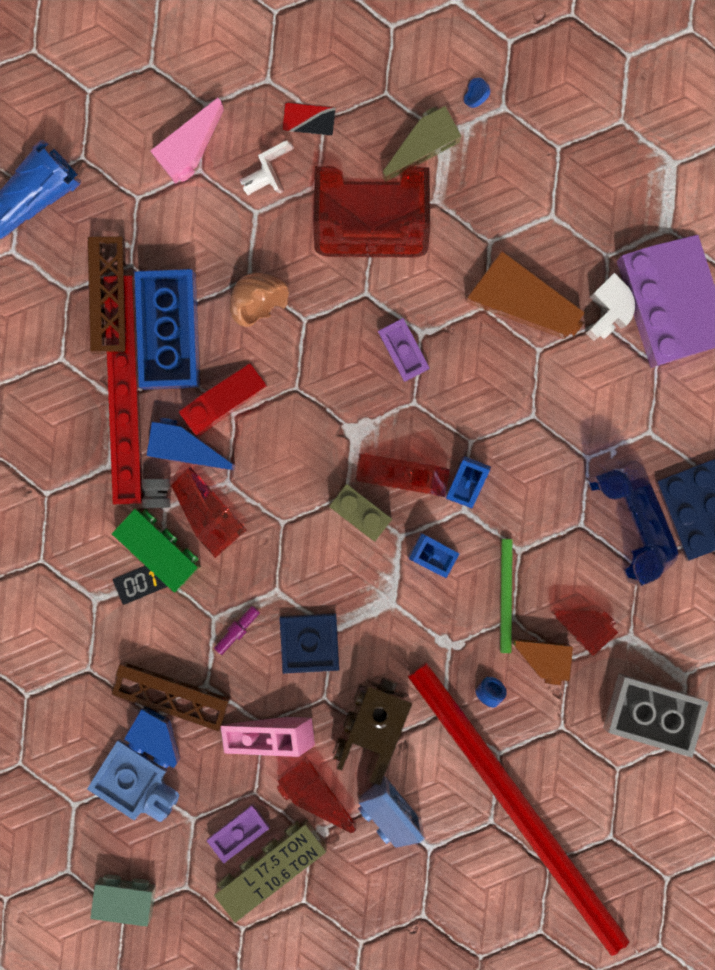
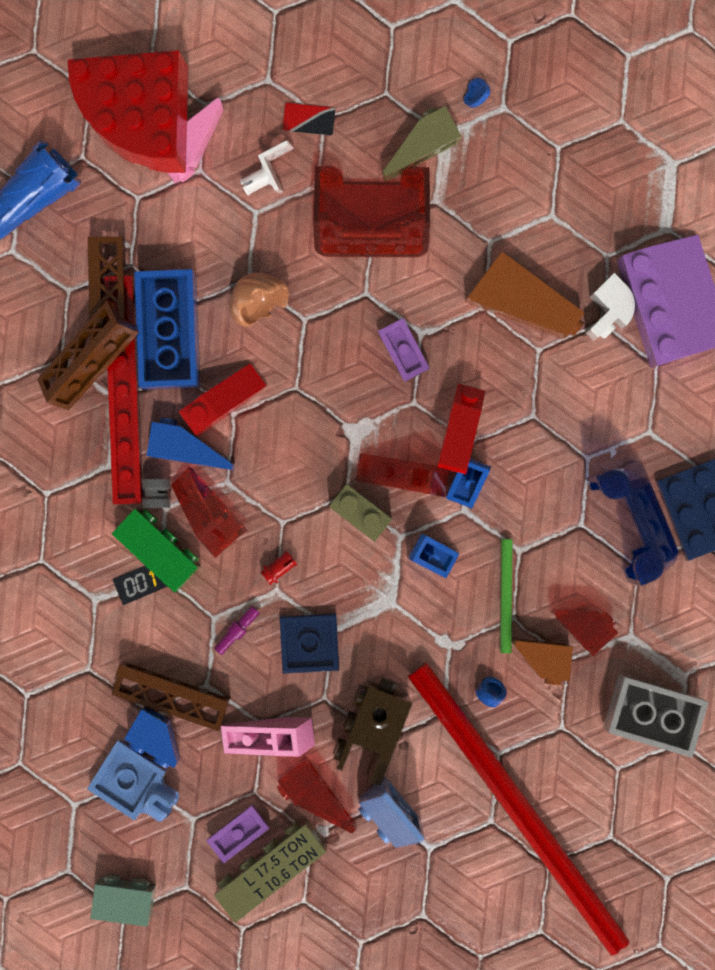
(87, 362): none -> reddish brown fence
(136, 105): none -> red brick
(278, 568): none -> red pin
(461, 428): none -> red slope

